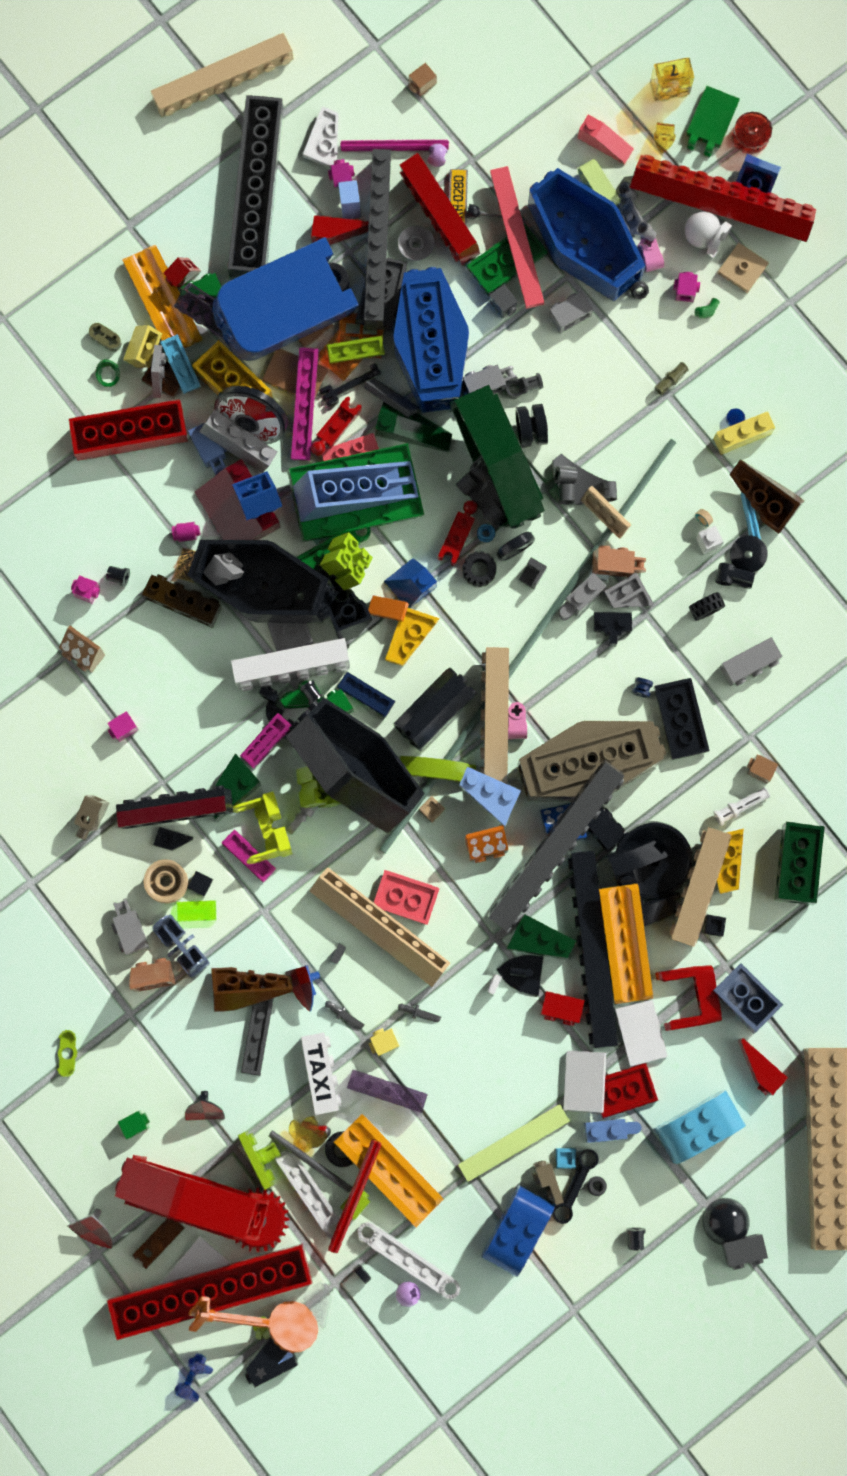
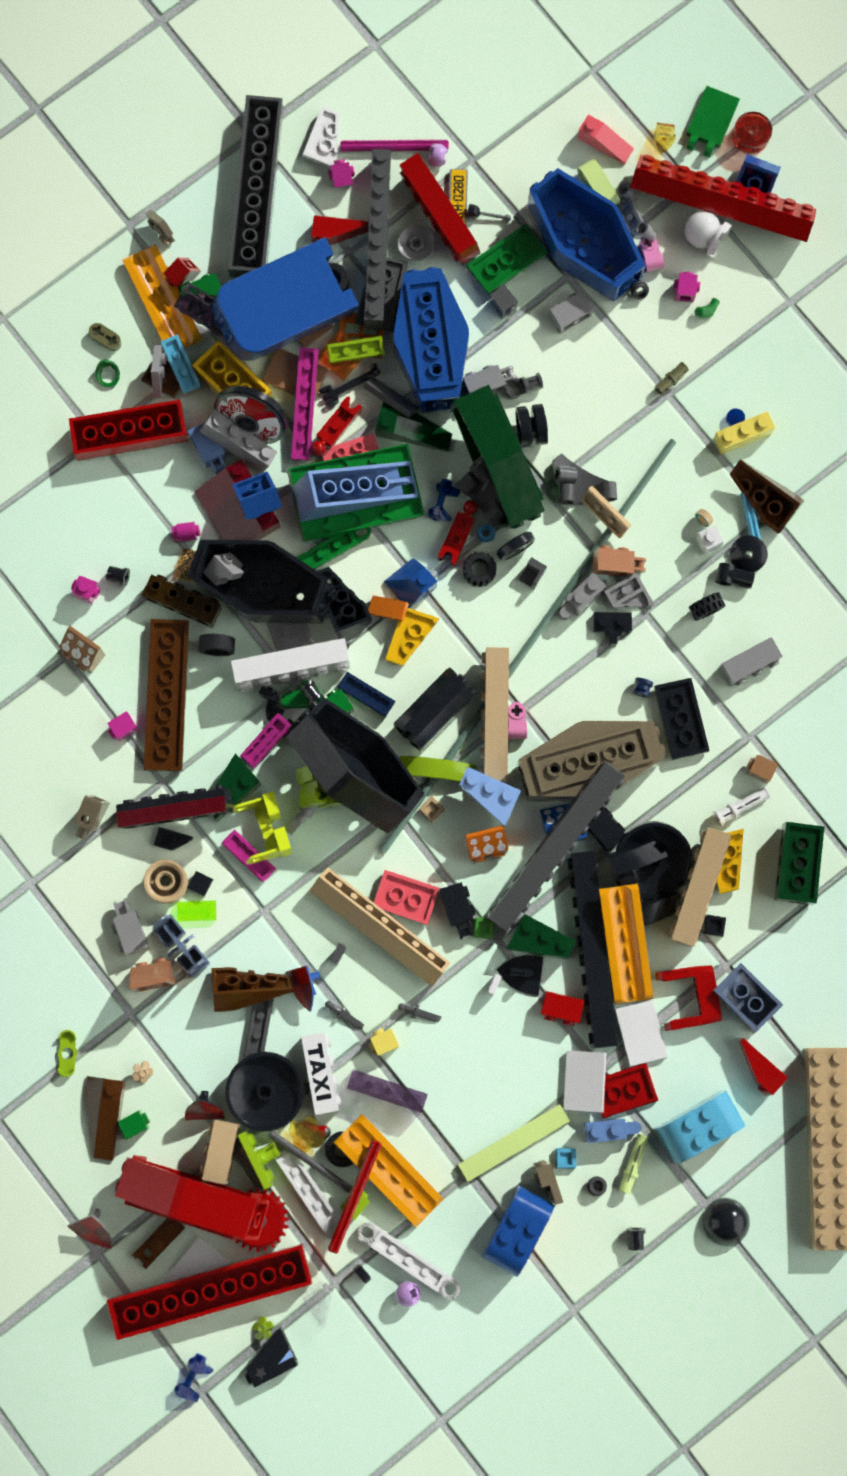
(103, 1109): none -> reddish brown wedge
(142, 346): light yellow brick -> none
(142, 1072): none -> tan plant
(159, 224): none -> dark tan hinge
(166, 695): none -> reddish brown plate
(216, 644): none -> black tyre
(220, 1151): none -> tan brick
(222, 75): tan brick -> none
(264, 1091): none -> black dish
(289, 1324): piece -> none
(346, 561): lime brick -> none
(349, 199): light blue slope -> none
(422, 79): medium nougat brick -> none
(444, 489): none -> clear blue piece
(458, 908): none -> black brick
(483, 928): none -> bright green tile
(517, 237): coral tile -> none
(575, 1185): black piece -> none
(627, 1186): none -> yellowish green pin
(672, 79): clear yellow brick -> none
(743, 267): tan plate -> none
(744, 1251): dark grey brick -> none

